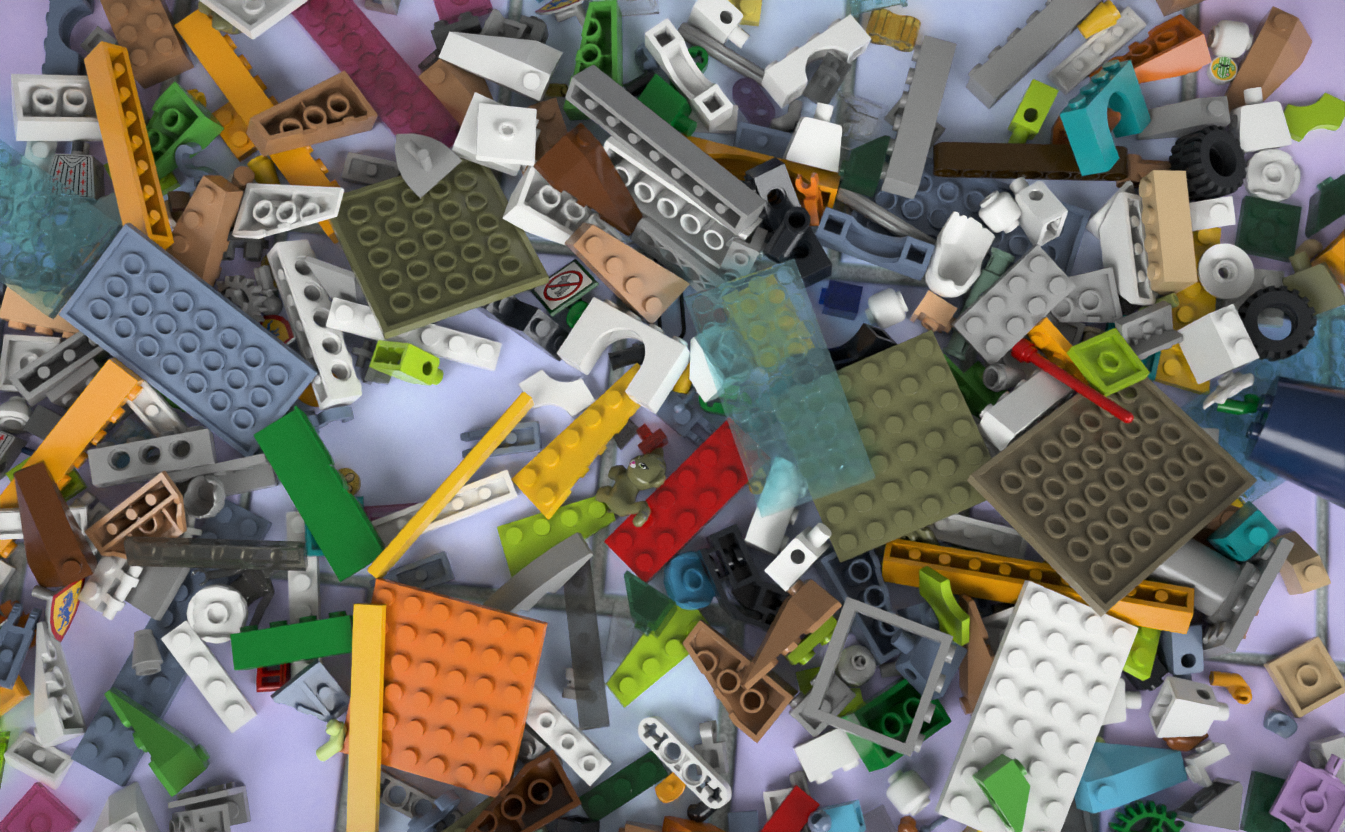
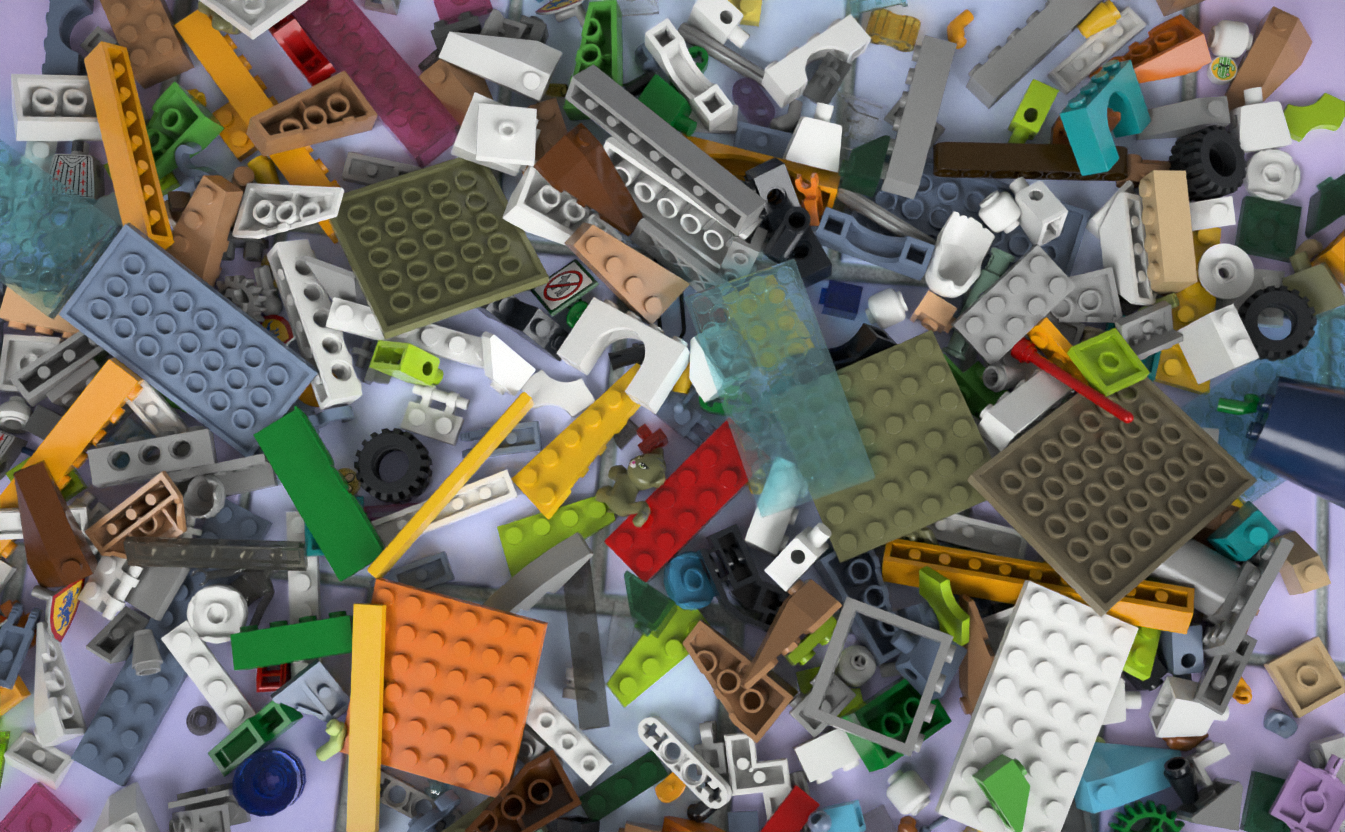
(117, 636): none -> light grey slope
(173, 755): bright green wedge -> none
(193, 723): none -> clear smoke plate
(251, 783): none -> clear blue wheel
(253, 736): none -> green slope
(301, 50): none -> red arch
(377, 449): none -> black tyre
(423, 161): light grey shield -> none
(432, 422): none -> white plate
(436, 788): none -> clear light blue hinge
(504, 366): none -> white slope
(747, 773): none -> white brick
(956, 27): none -> light orange arm
(1182, 778): none -> black cone
(1222, 676): none -> light grey slope
(1228, 386): white plate -> none

